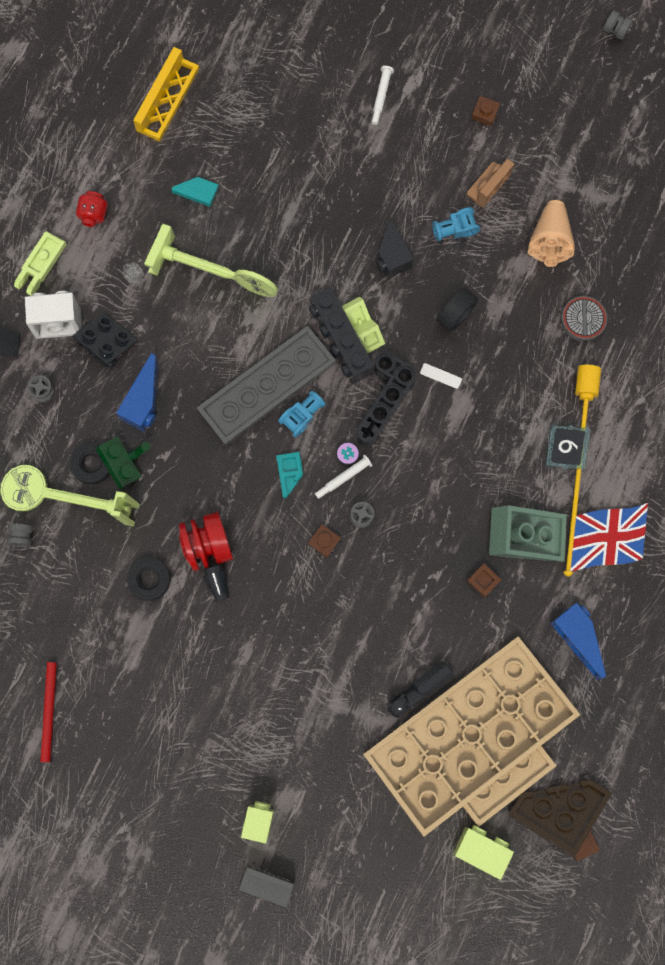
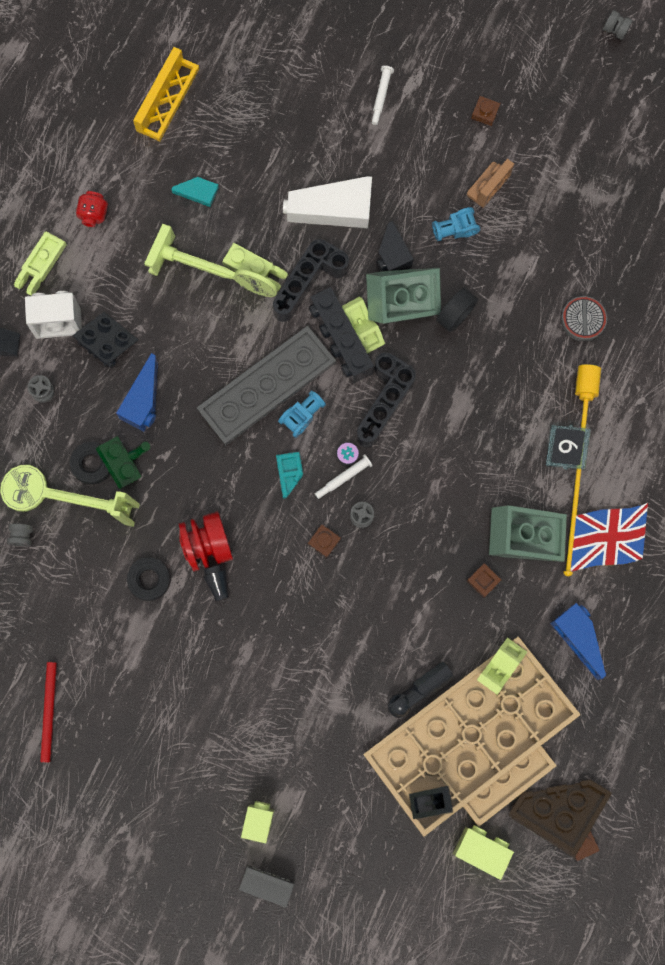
(132, 272): clear plate -> none
(242, 259): none -> yellowish green hinge
(306, 281): none -> black beam
(331, 204): none -> white slope
(403, 294): none -> sand green slope
(431, 802): none -> black slope
(441, 376): white sticker -> none
(502, 666): none -> yellowish green slope
(552, 237): light nougat cone -> none

